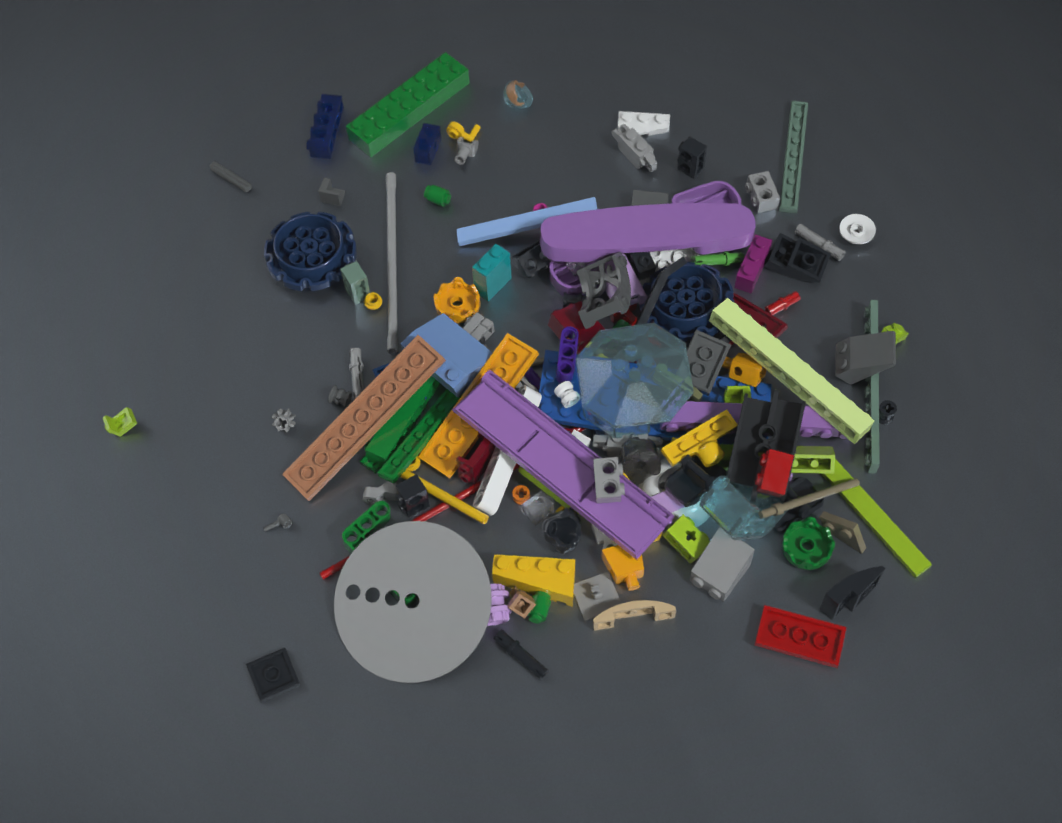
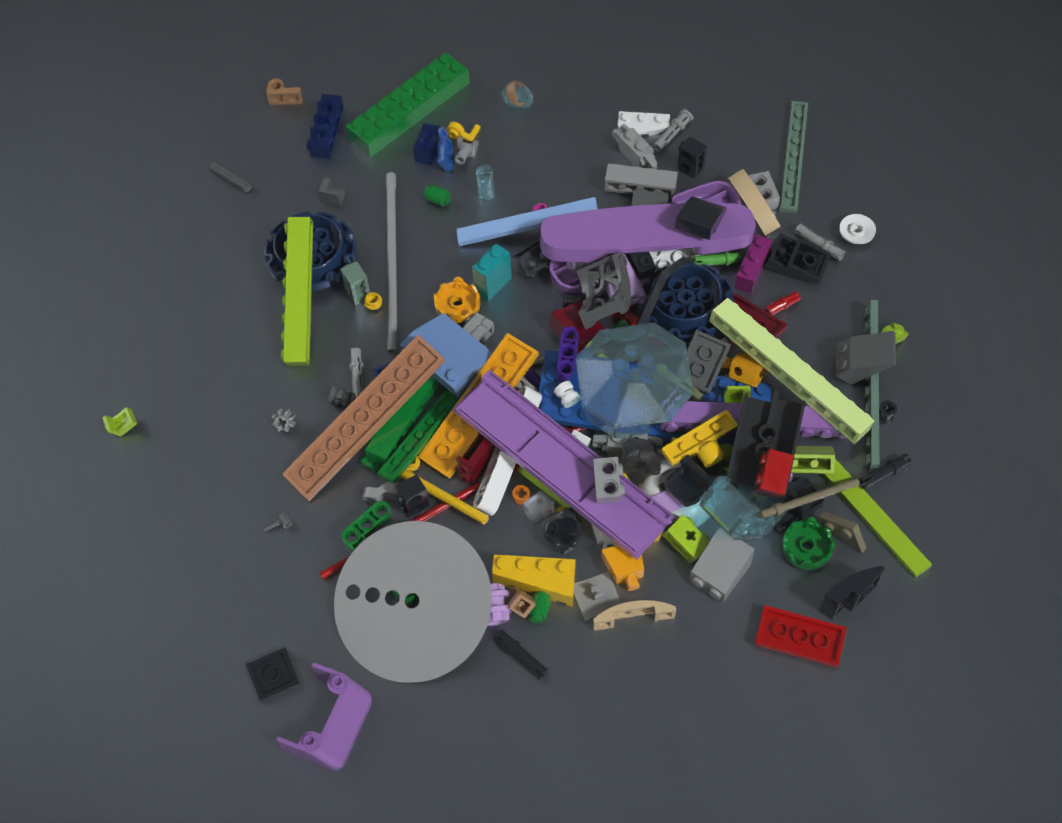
(279, 95): none -> medium nougat plate
(298, 291): none -> lime brick
(342, 727): none -> medium lavender windscreen
(445, 150): none -> blue hinge
(485, 182): none -> clear light blue pin
(629, 178): none -> light grey brick
(677, 125): none -> light grey pin
(700, 217): none -> black slope
(754, 202): none -> tan slope
(890, 468): none -> black pin

